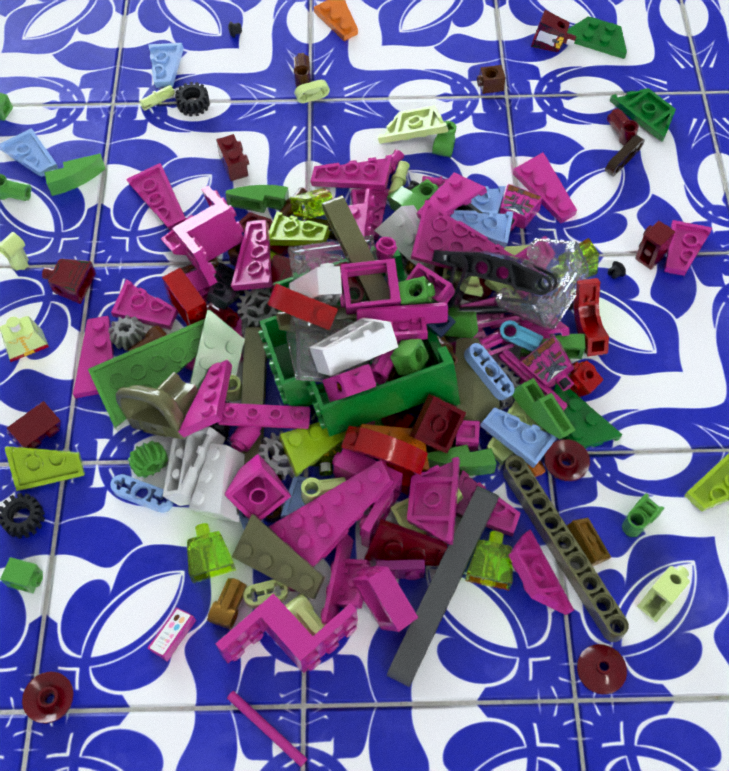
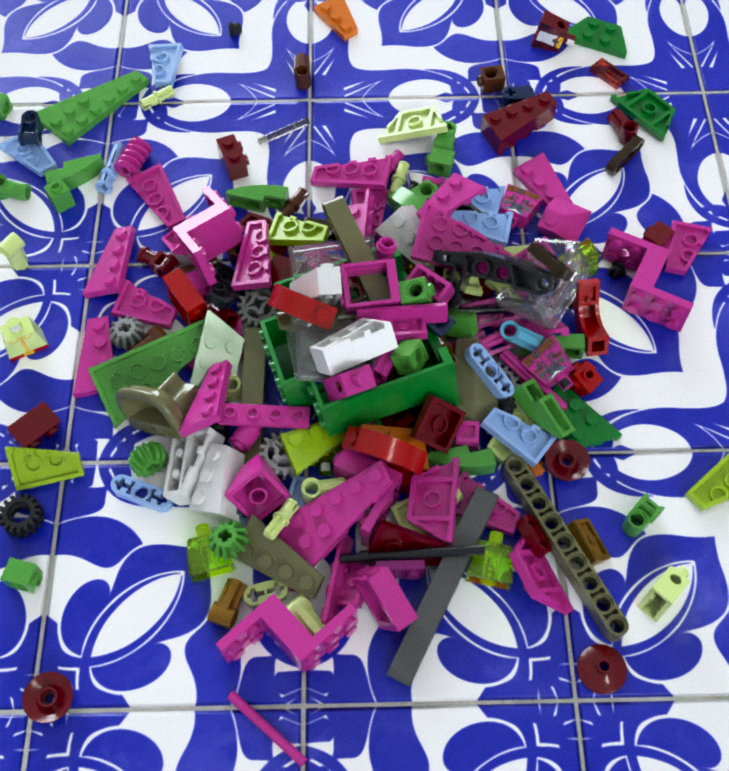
(30, 129): none -> dark blue piece
(59, 195): none -> bright green brick
(70, 278): dark red torso -> none
(82, 112): none -> bright green wing
(108, 174): none -> light blue pin
(113, 264): none -> dark pink wing
(132, 157): none -> dark pink piece
(159, 263): none -> dark red connector
(172, 634): slope -> none
(195, 106): black tyre -> none
(225, 531): none -> bright green gear
(281, 519): none -> yellowish green axle
(283, 131): none -> clear smoke bar
(312, 91): yellowish green beam -> none
(312, 201): clear neon green torso -> none
(364, 557): none -> black bar
(440, 162): none -> bright green brick
(507, 406): none -> black piece
(515, 94): none -> dark blue piece
(517, 121): none -> dark red wedge
(533, 535): none -> dark red beam
(550, 261): none -> dark brown beam
(563, 220): none -> dark pink slope
(611, 75): none -> clear red tile
(642, 295): none -> dark pink bracket

